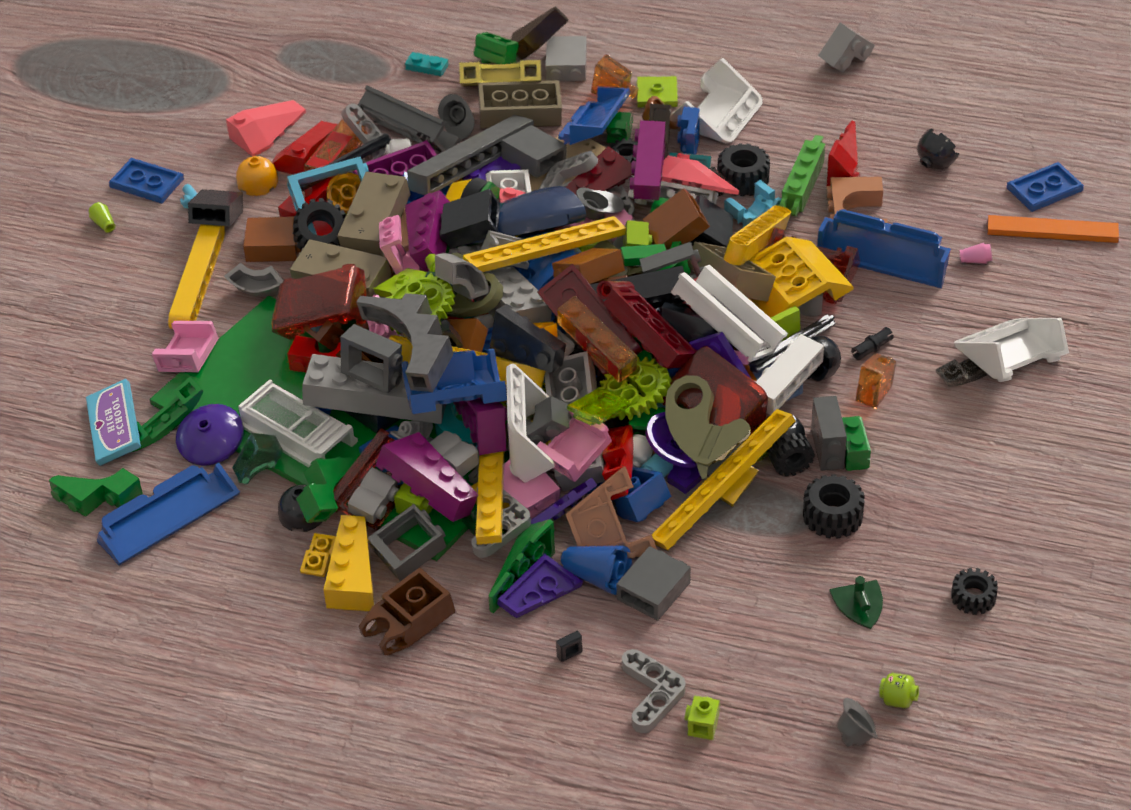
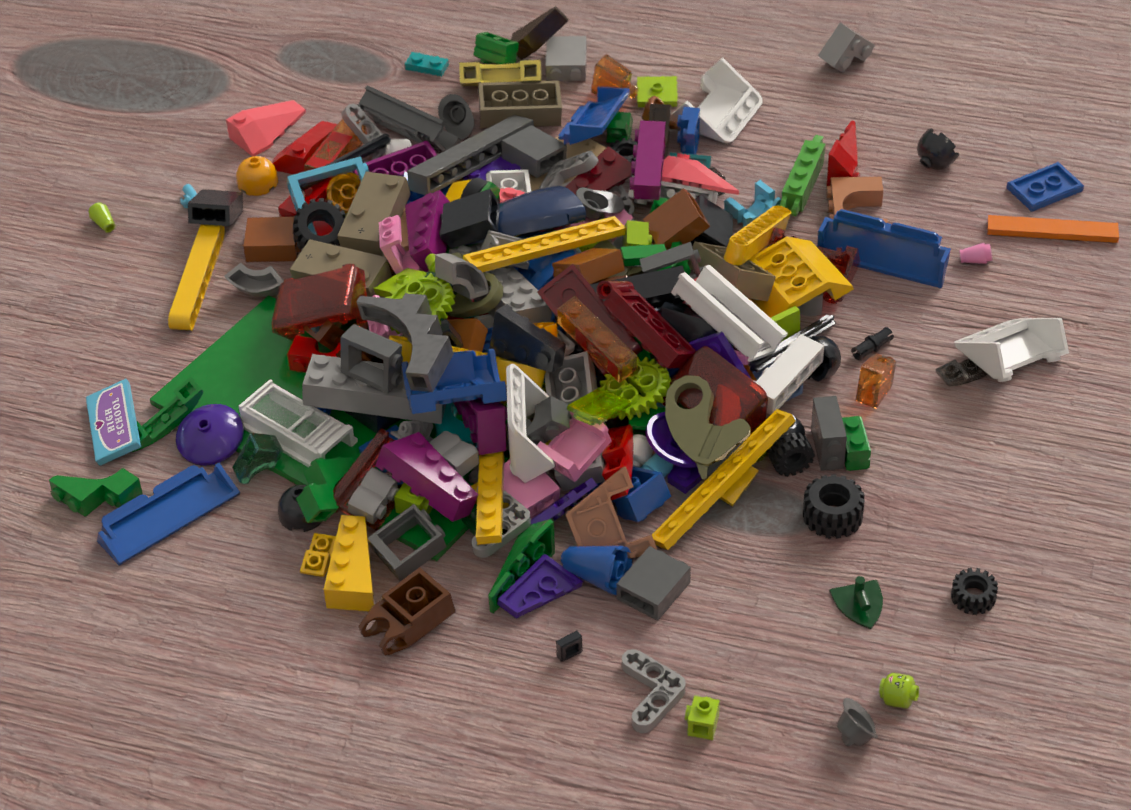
(146, 180): blue tile -> none
(187, 348): bright pink panel -> none
(744, 166): black tyre -> none

